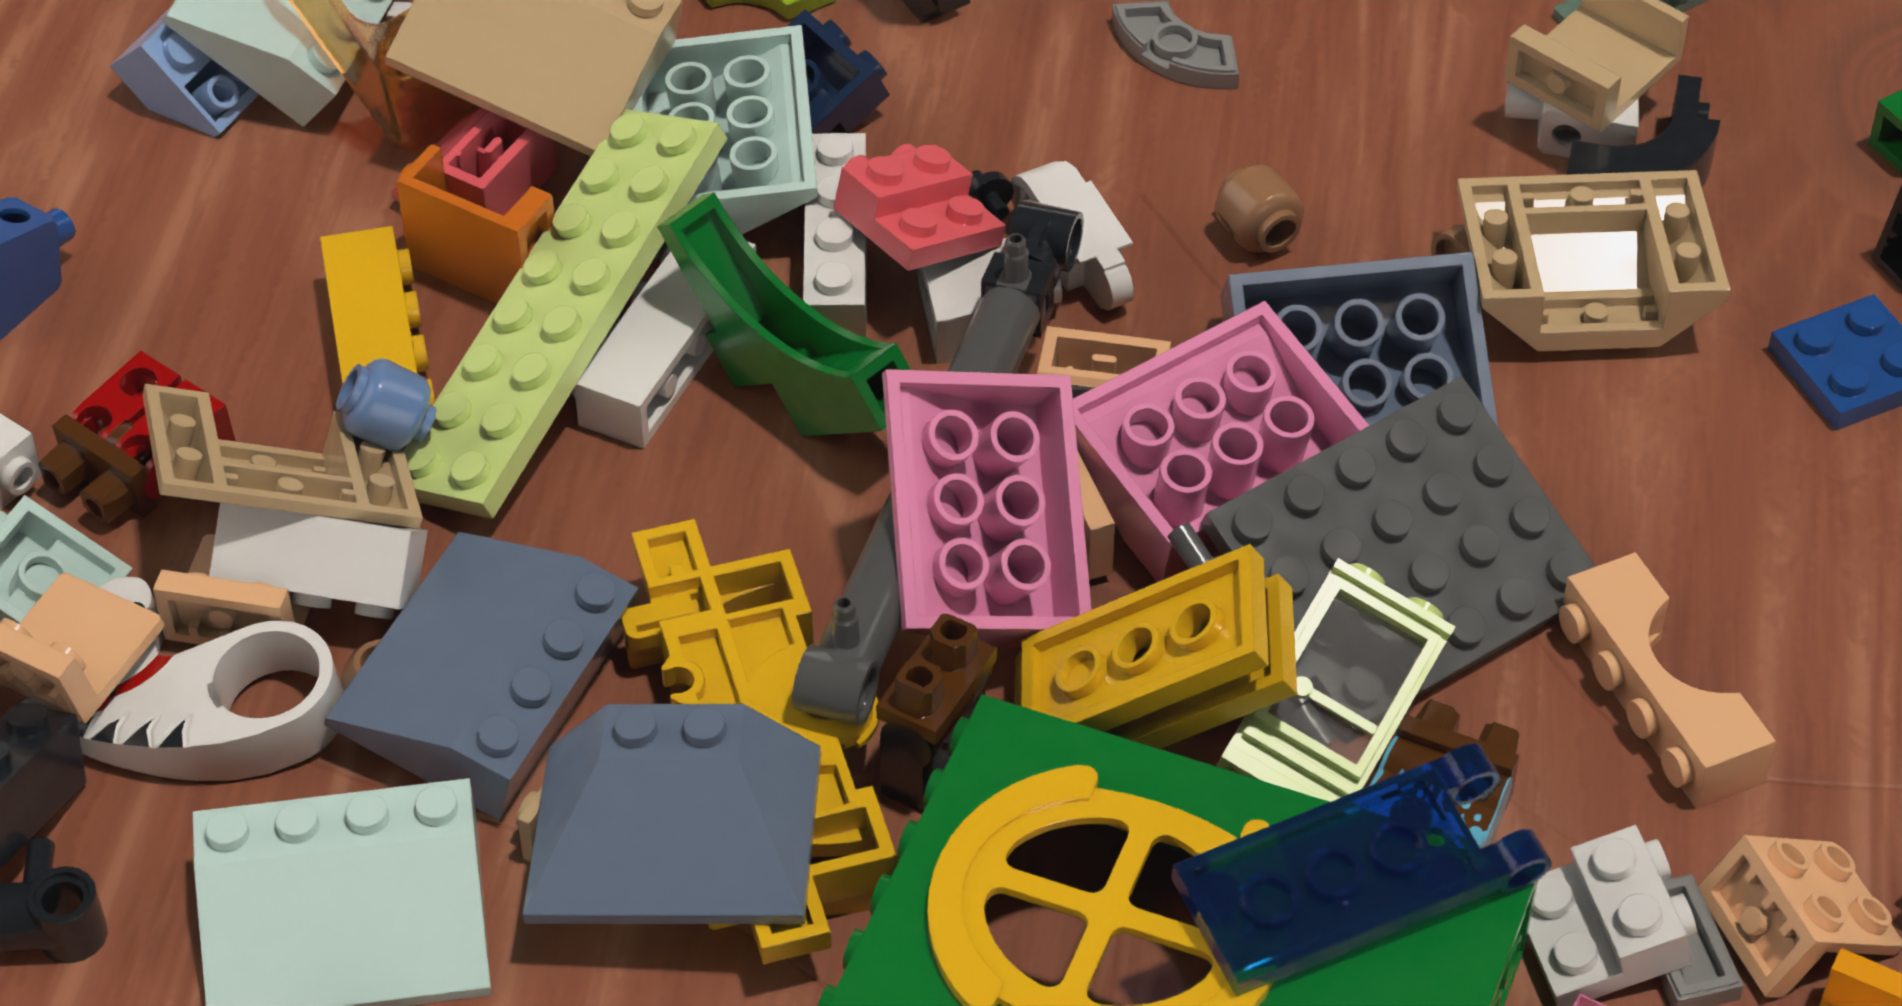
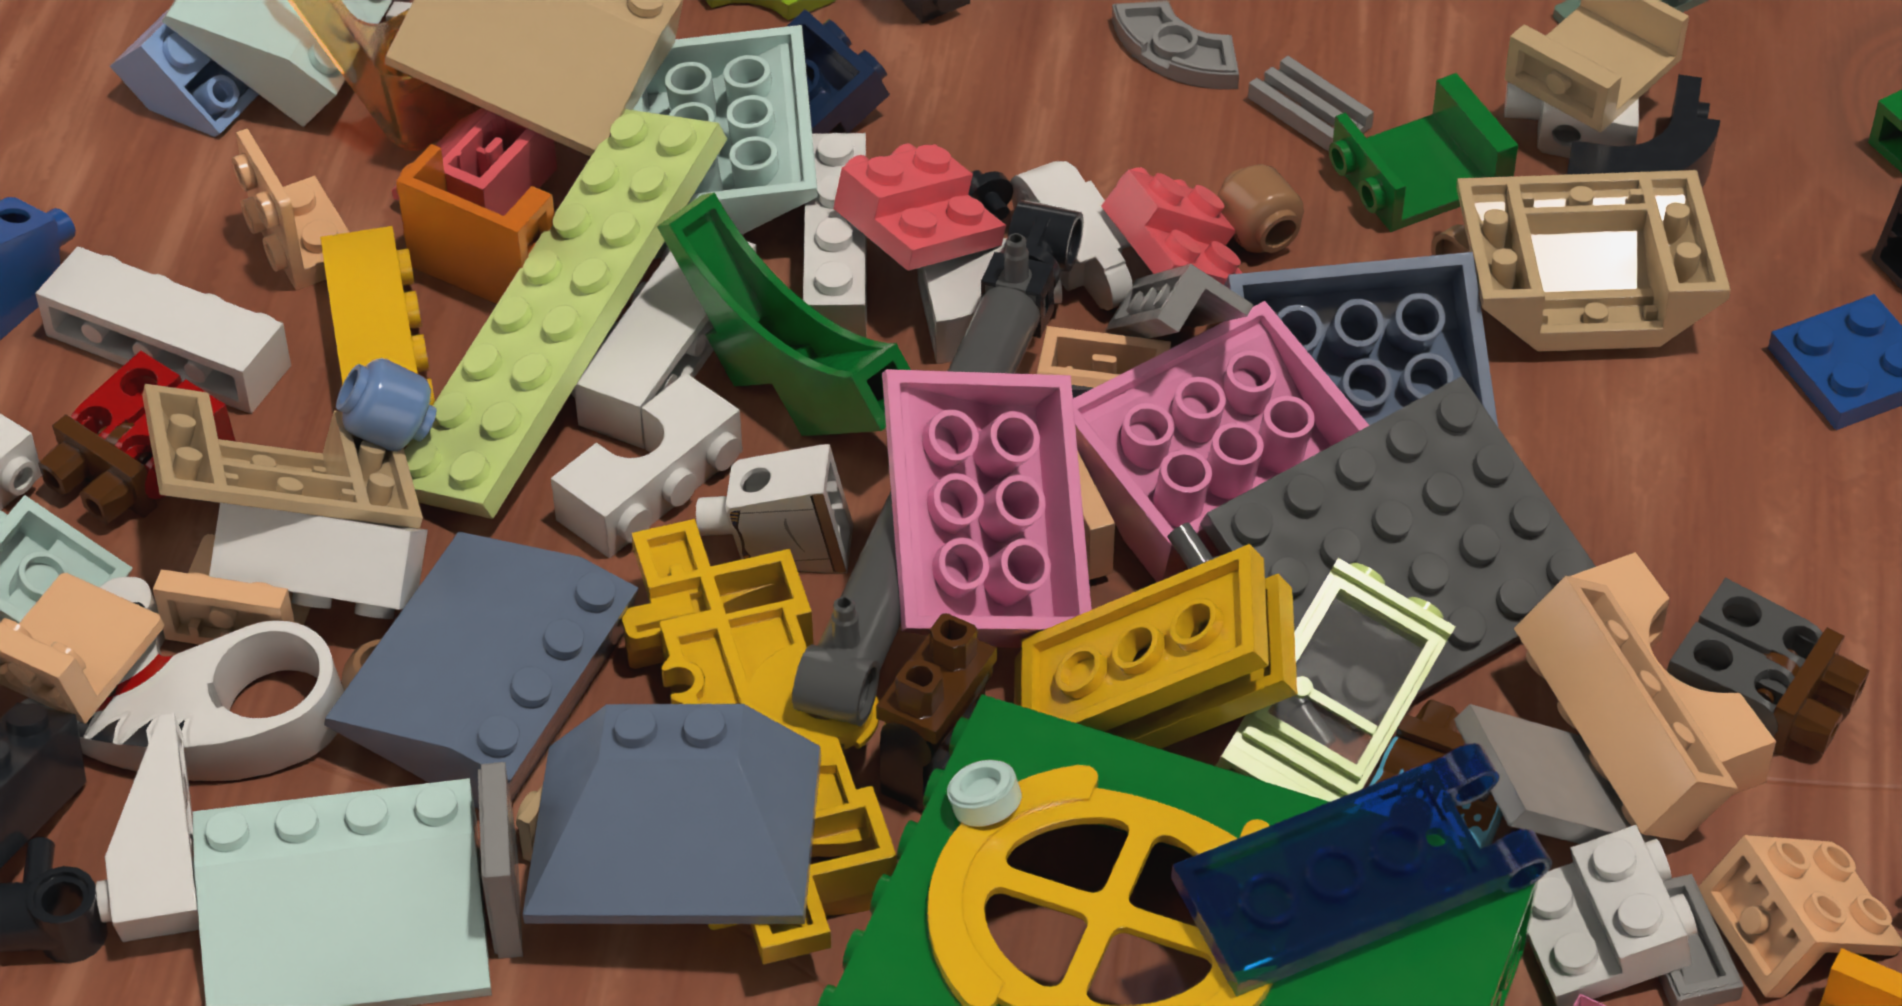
(123, 310): none -> white brick
(152, 849): none -> white slope
(287, 216): none -> light nougat bracket
(500, 860): none -> light grey tile
(688, 440): none -> white arch
(784, 504): none -> white torso
(984, 793): none -> light aqua tile
(1172, 223): none -> coral plate
(1172, 298): none -> light grey panel
(1315, 96): none -> light grey tile
(1416, 166): none -> green panel
(1544, 777): none -> light grey tile
(1624, 710): none -> light nougat brick
(1773, 662): none -> dark grey hips

